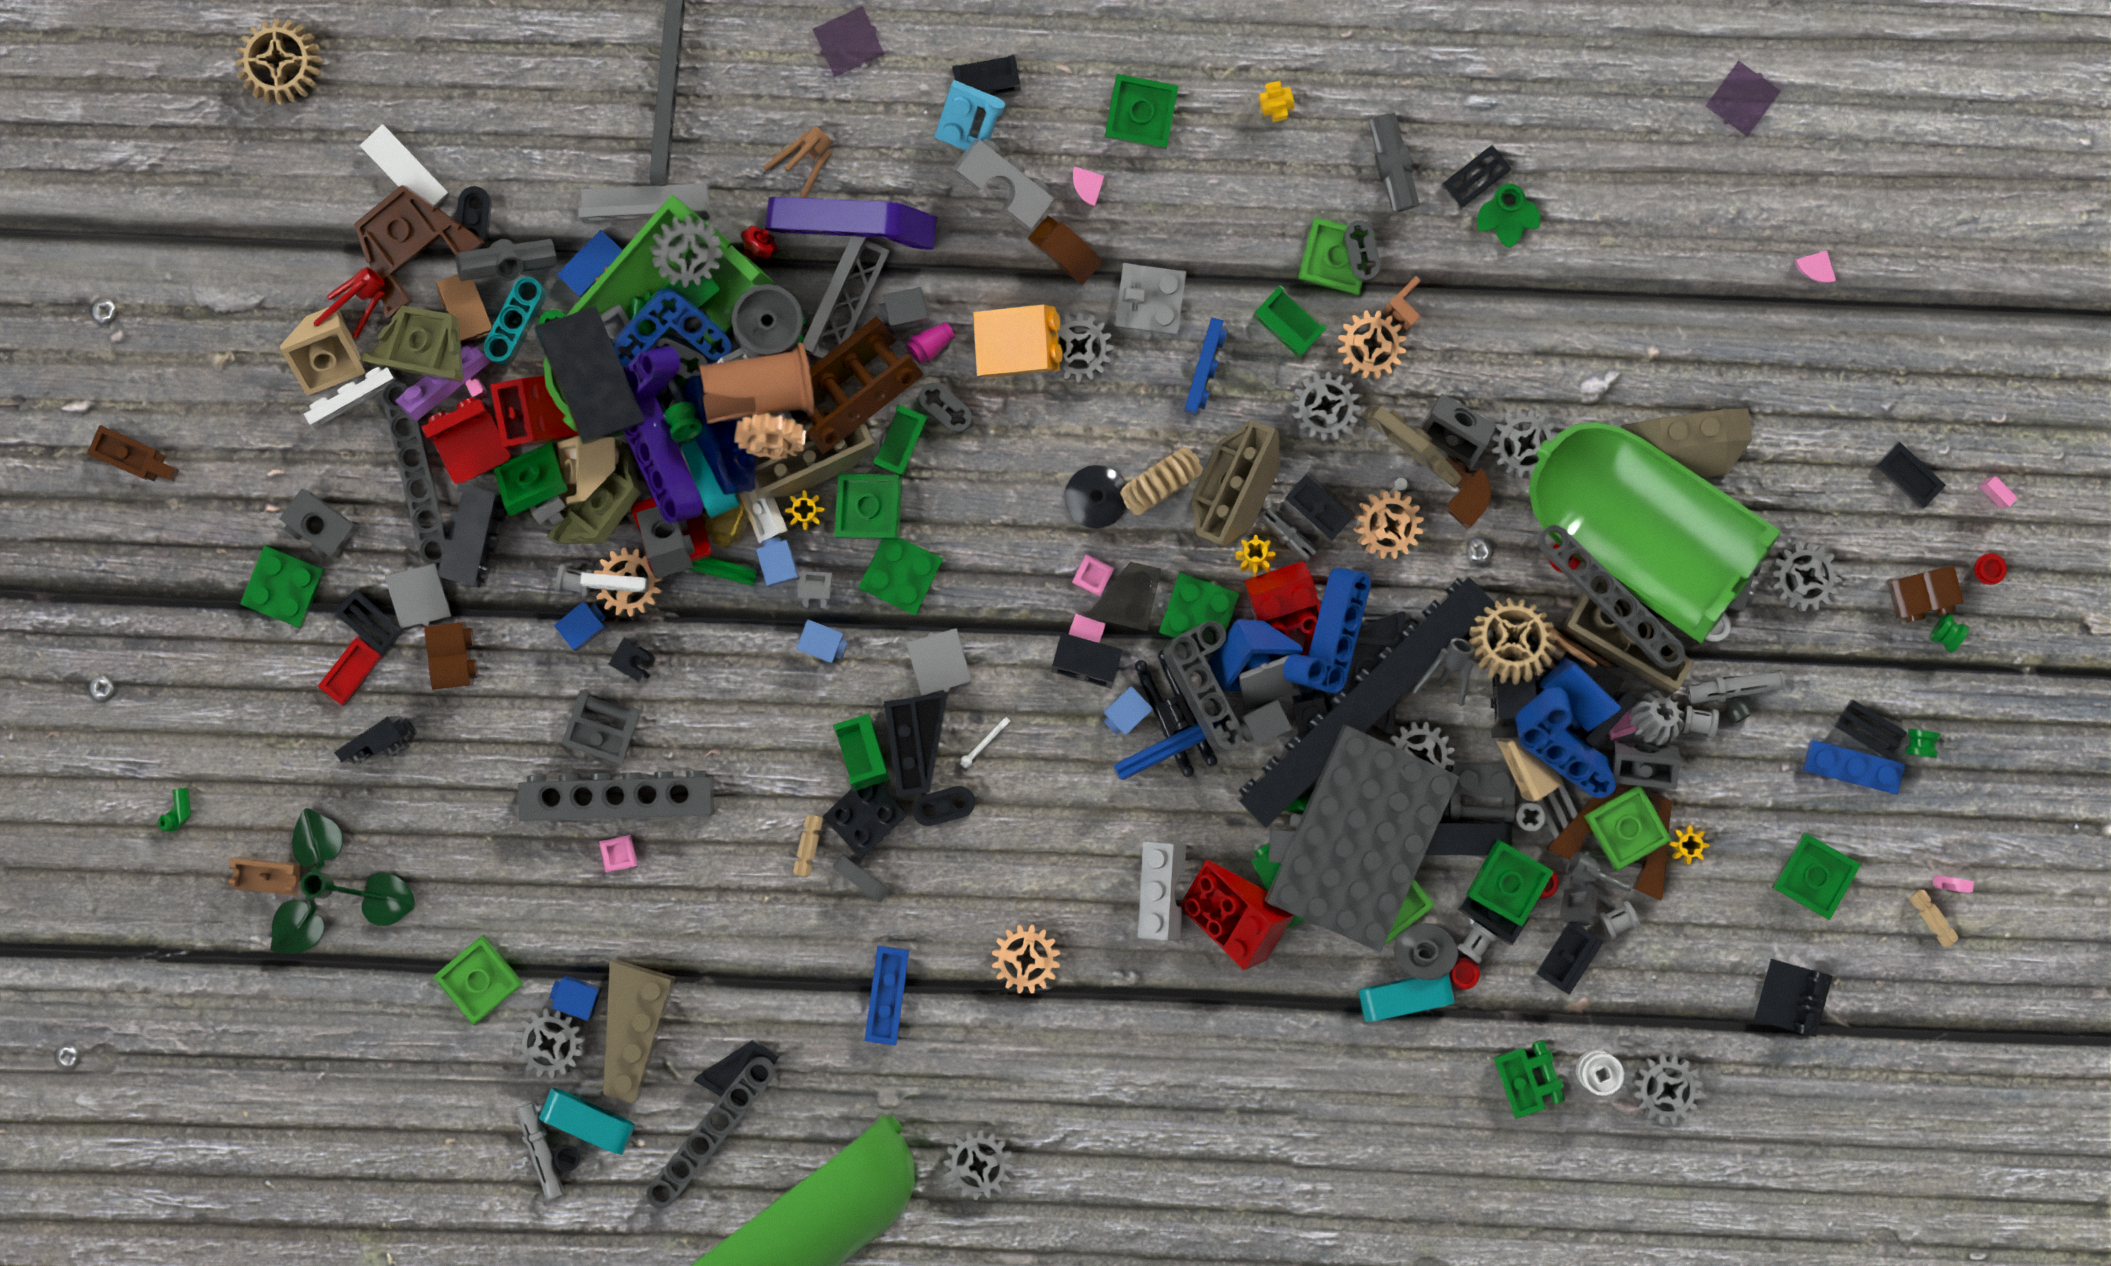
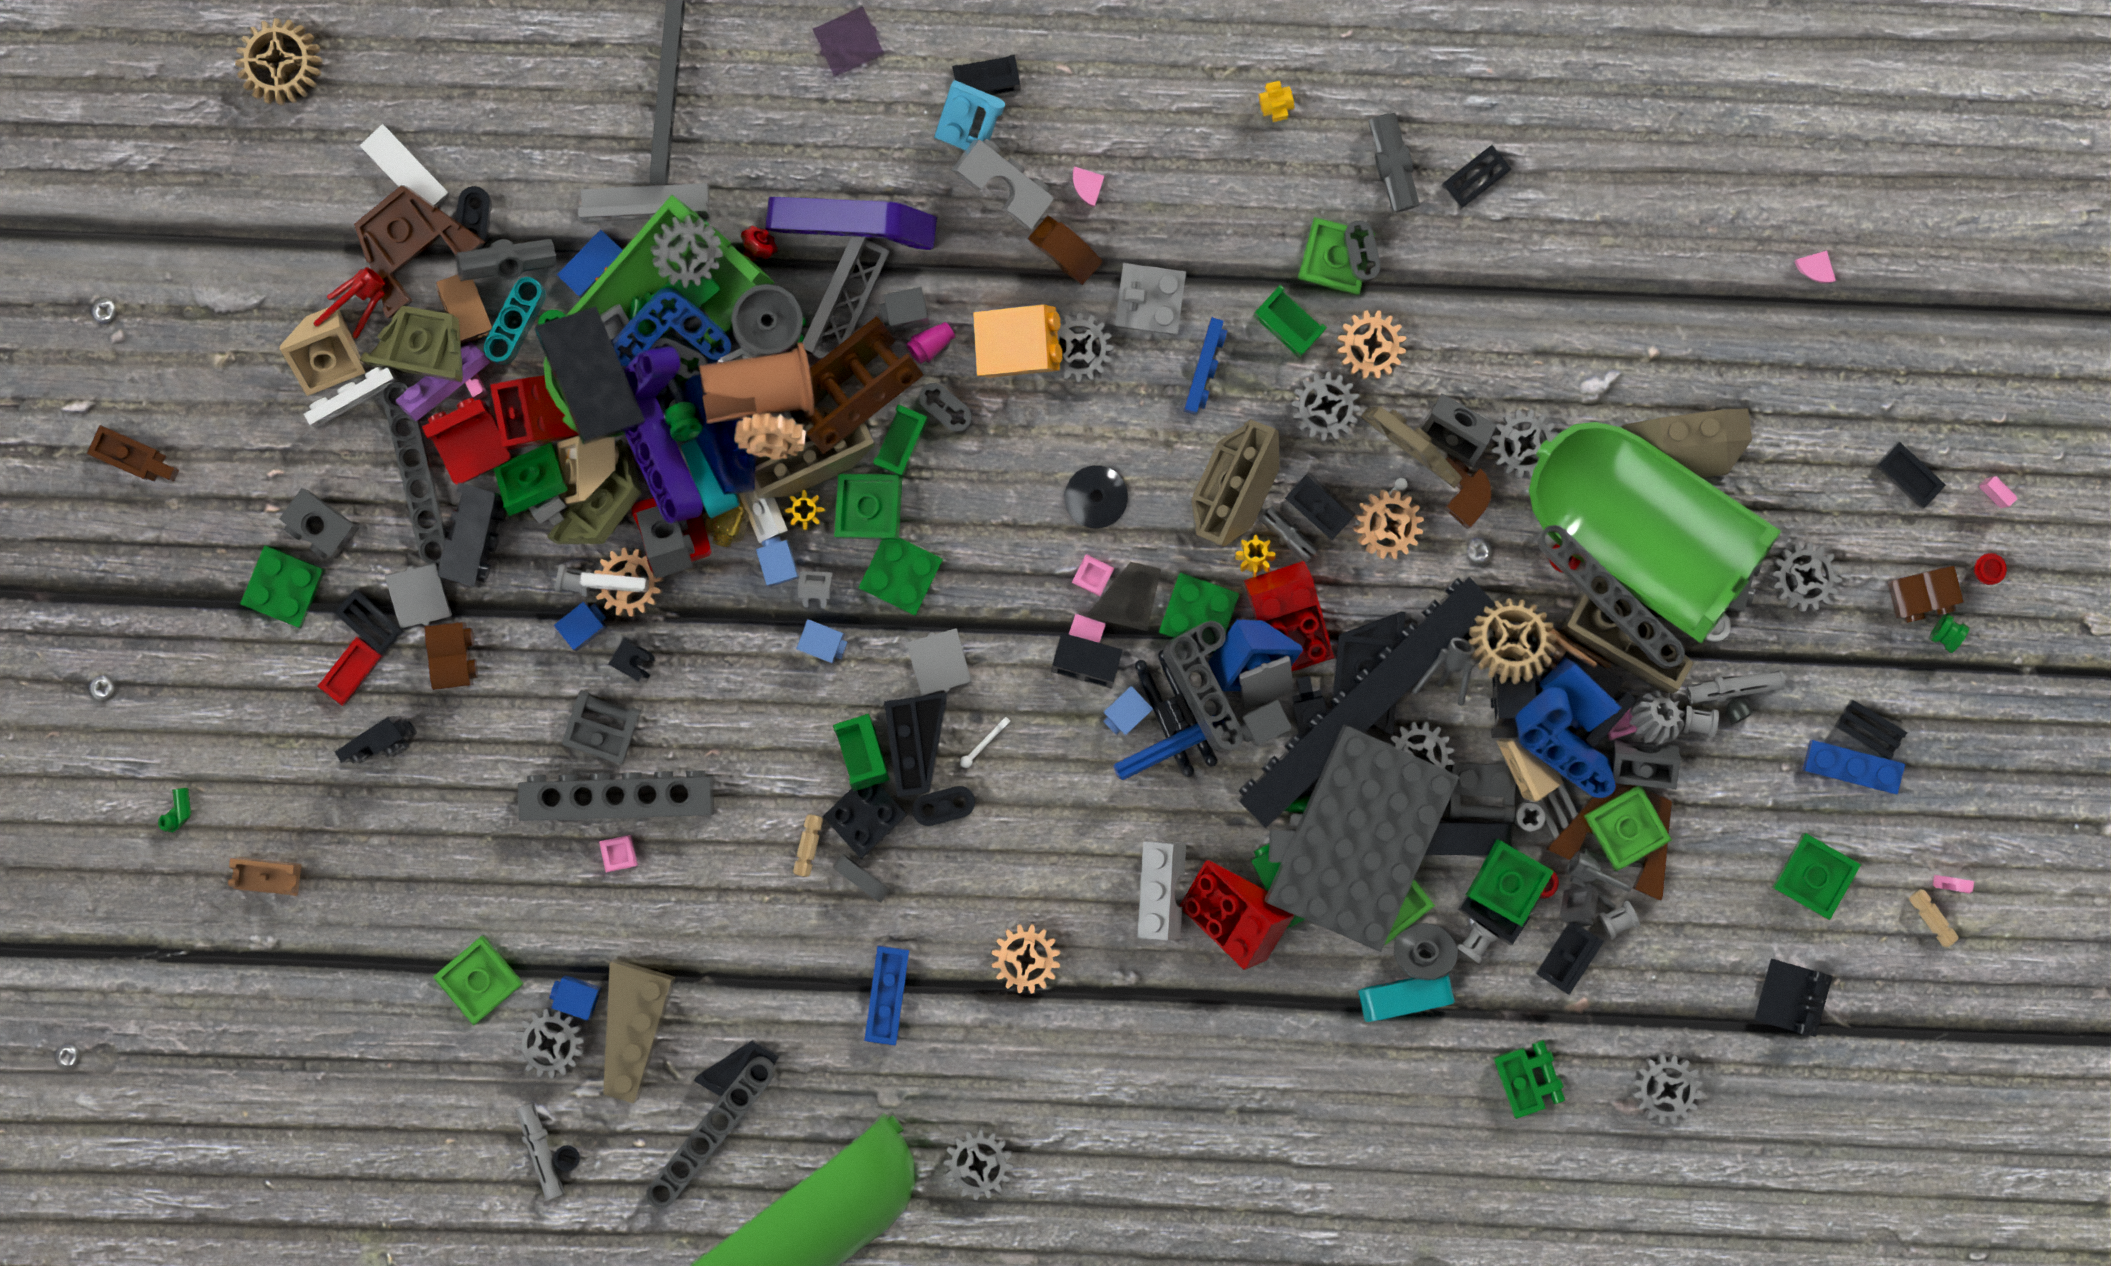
(295, 924): dark green plant -> none
(587, 1121): teal beam -> none
(725, 570): green axle -> none
(812, 144): medium nougat plant -> none
(1141, 111): green plate -> none
(1161, 481): tan gear -> none
(1334, 634): blue beam -> none
(1400, 309): nougat panel -> none
(1464, 974): red plate -> none
(1506, 219): green plate -> none
(1599, 1072): white wheel -> none
(1683, 837): yellow gear -> none
(1742, 98): clear purple piece -> none
(1922, 743): green wheel -> none

